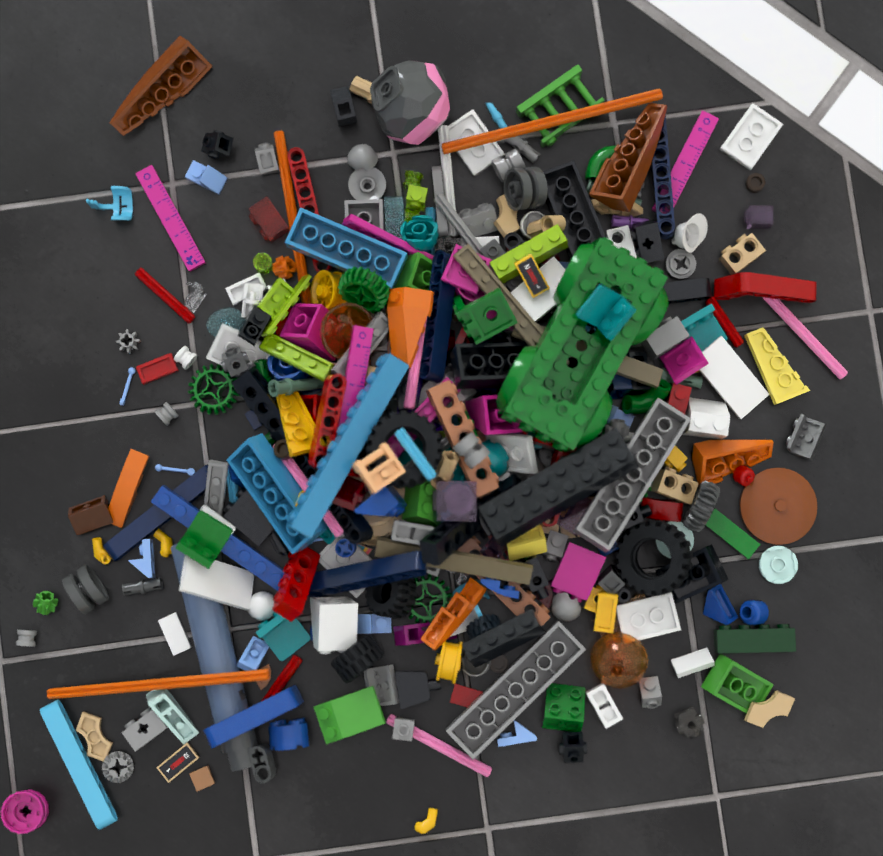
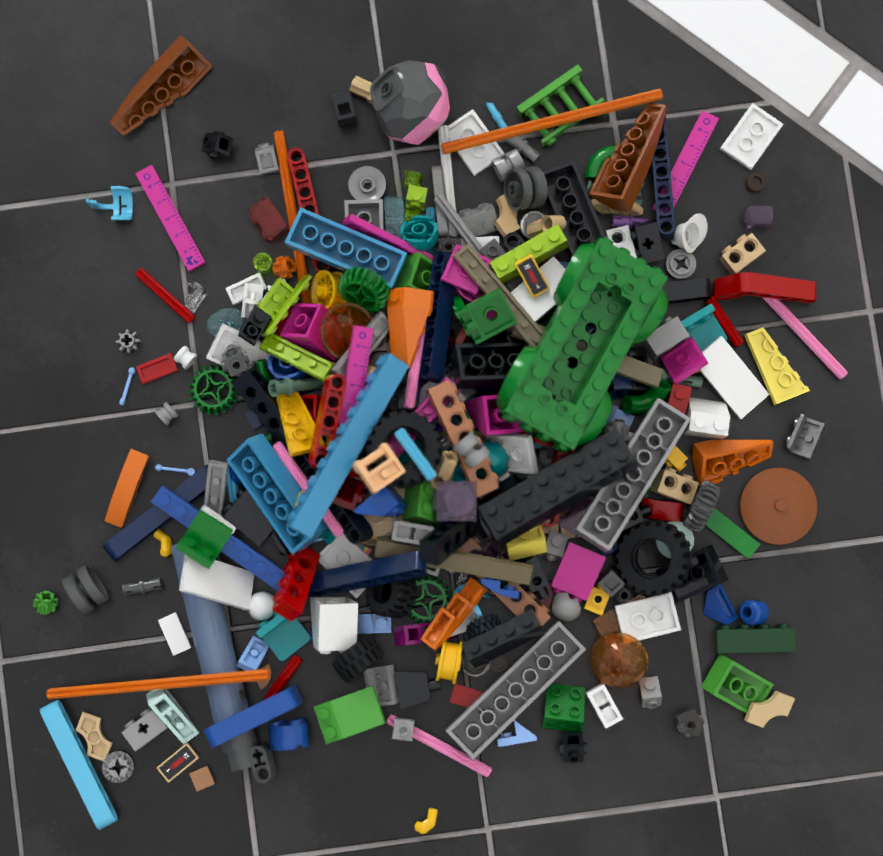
(16, 819): dark pink wheel -> none
(26, 638): light grey wheel -> none
(90, 515): reddish brown panel -> none
(99, 552): yellow arm -> none
(147, 564): light blue slope -> none
(206, 177): light blue slope -> none
(281, 449): dark brown tile -> none
(343, 550): blue wheel -> none
(362, 157): light grey hair -> none
(605, 612): yellow tile -> none
(606, 311): teal bracket -> none
(692, 662): white tile -> none
(743, 475): red piece -> none
(778, 564): light aqua tile -> none

